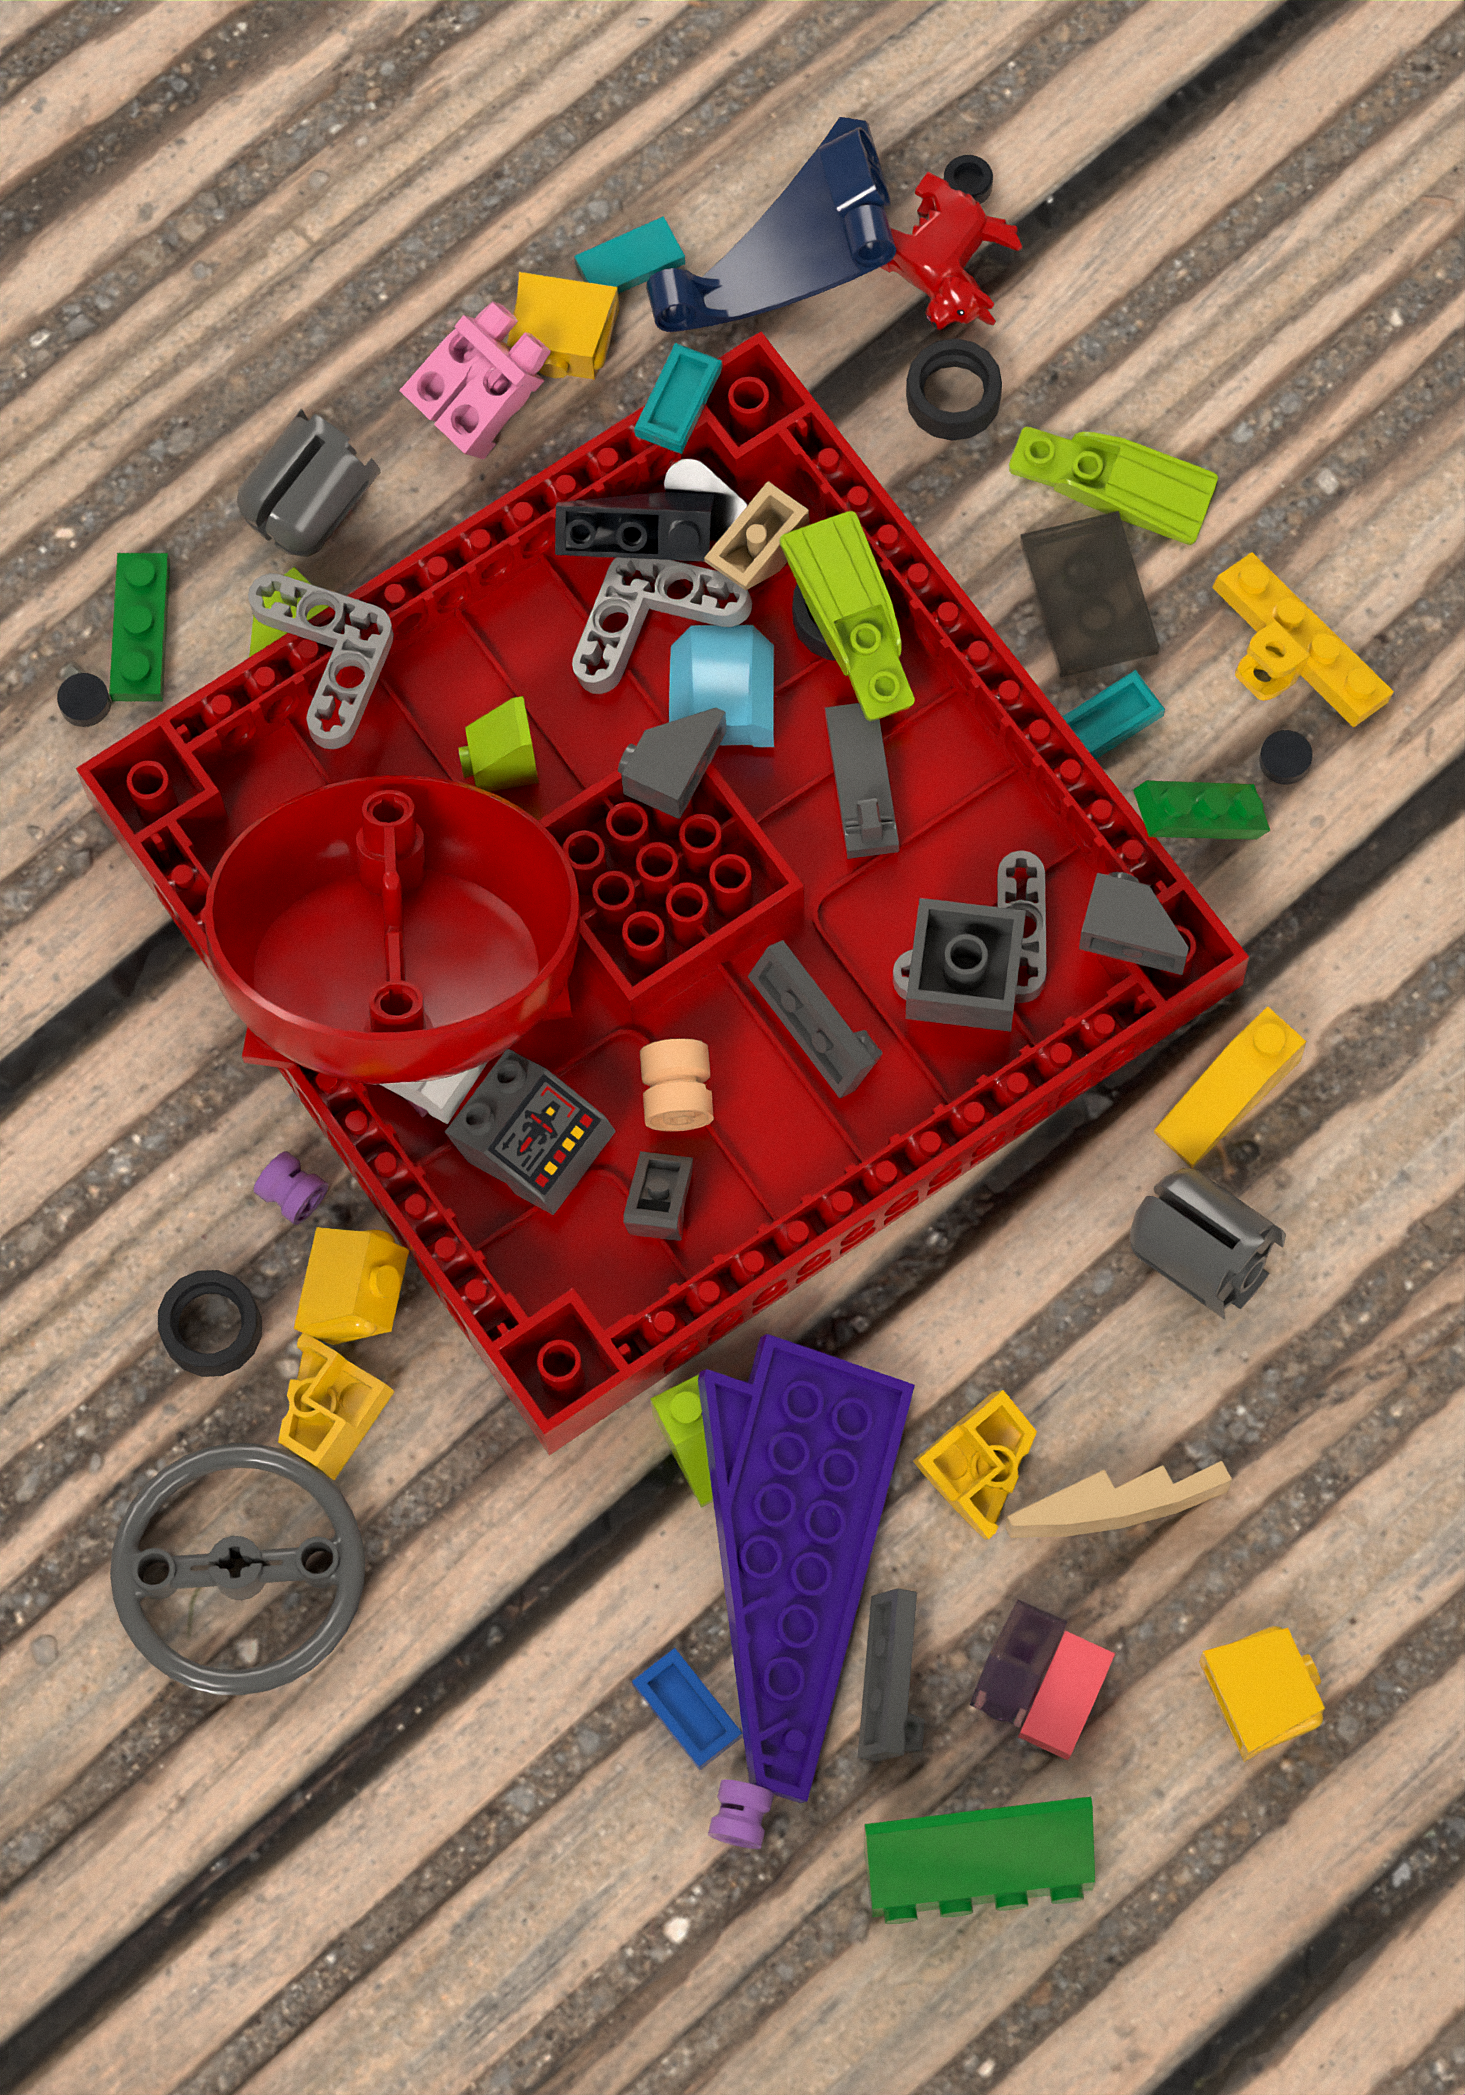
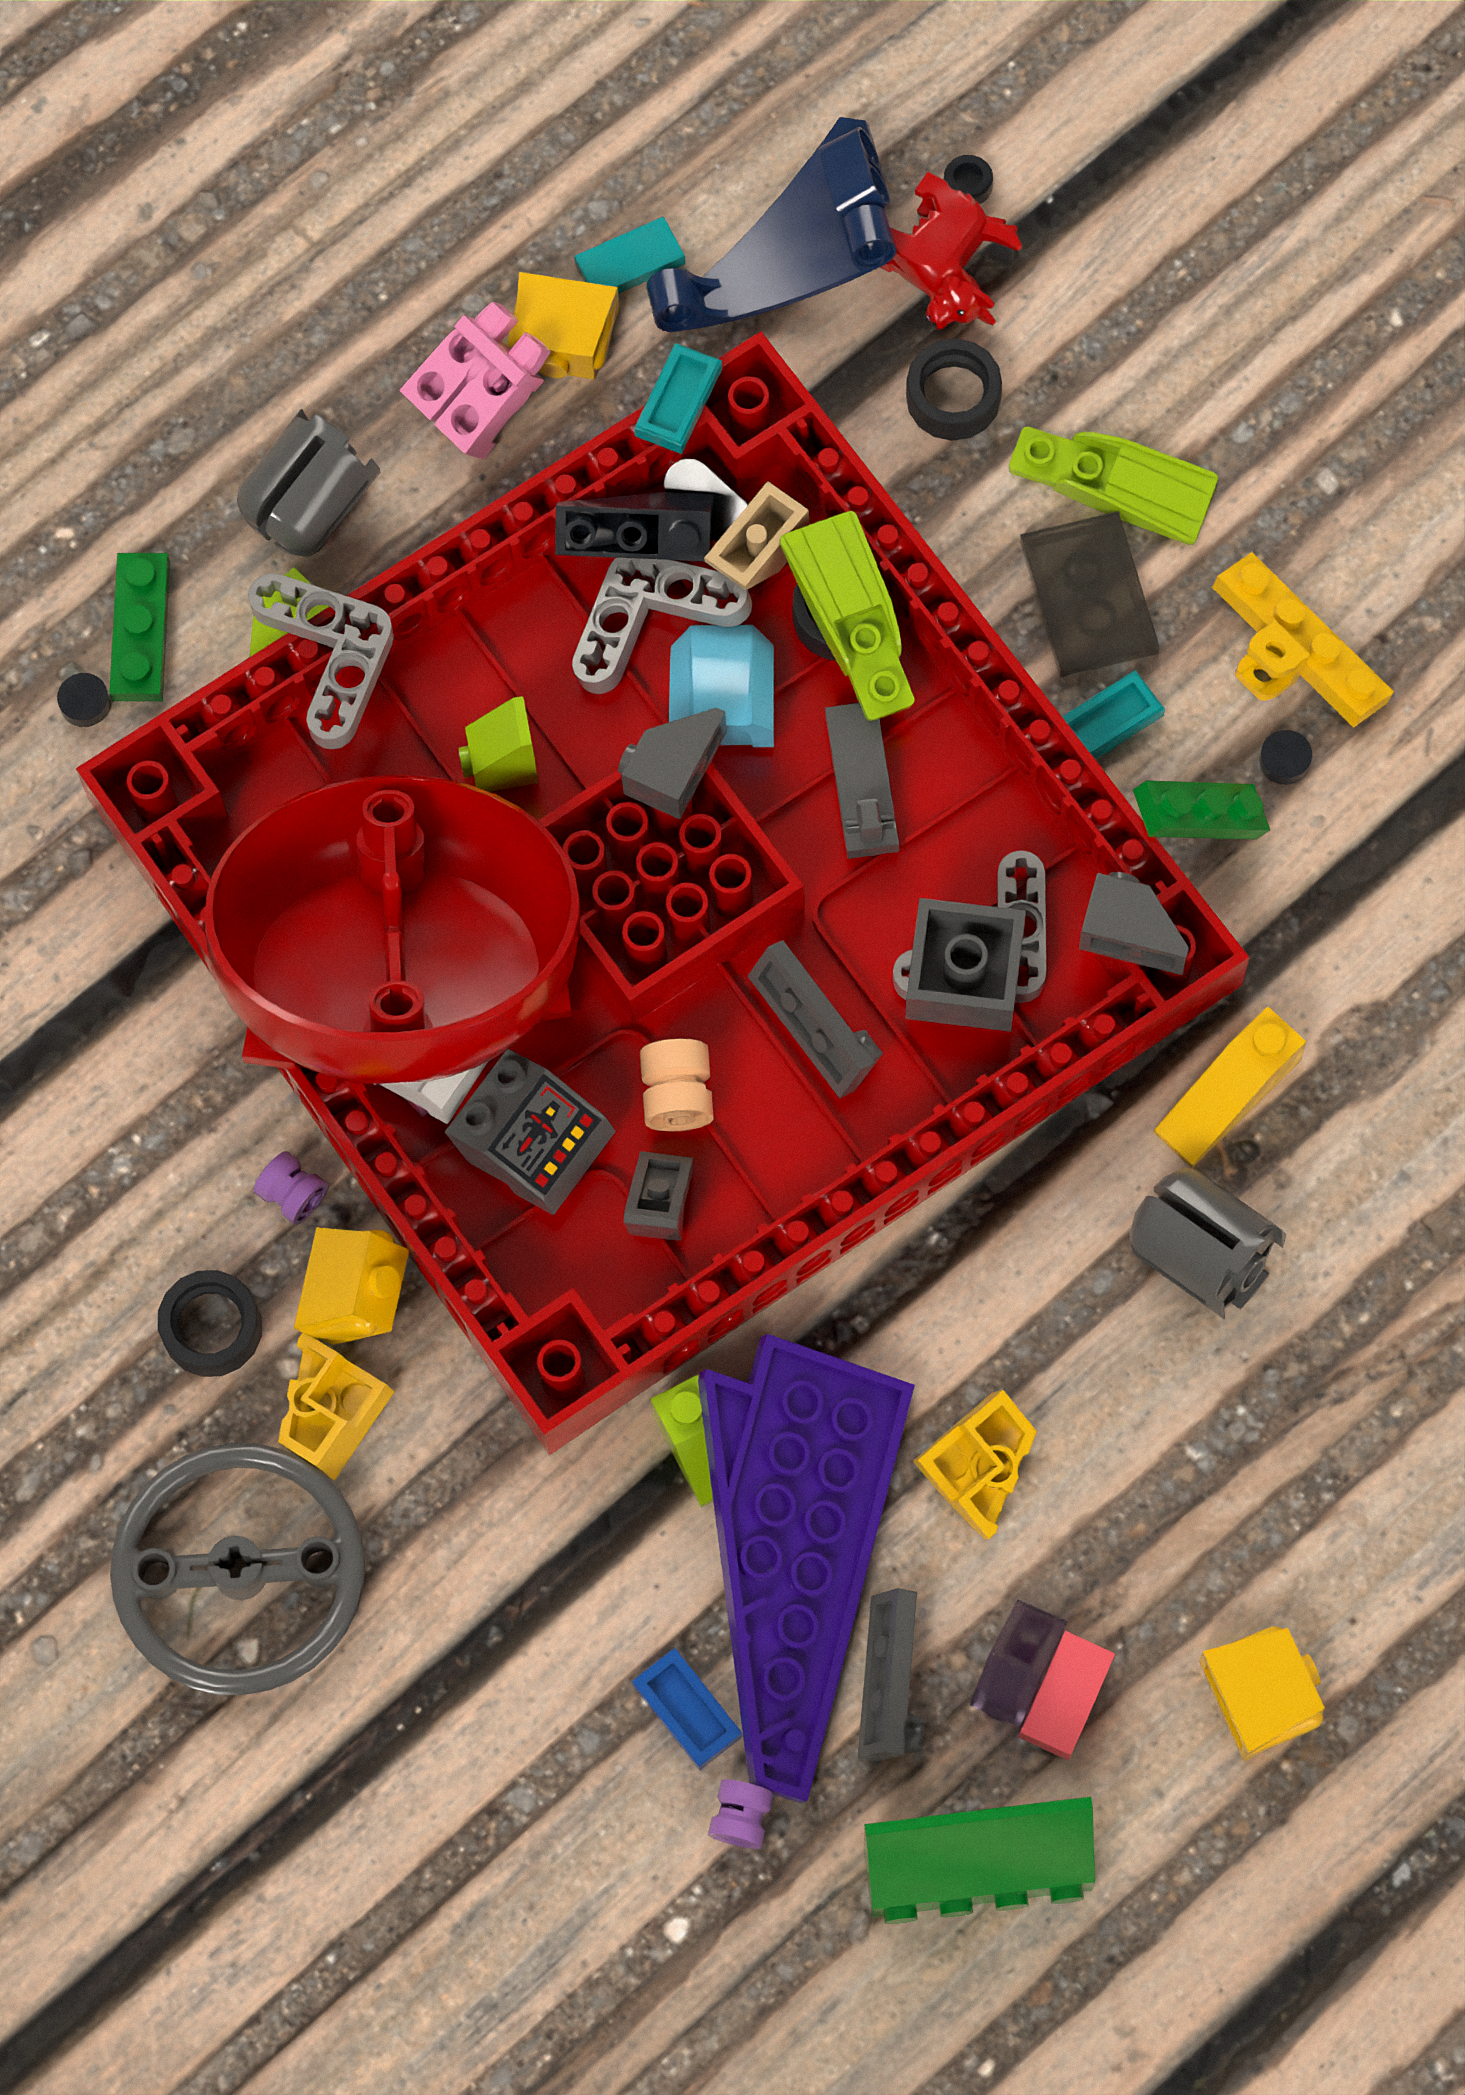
(1098, 1506): tan slope -> none

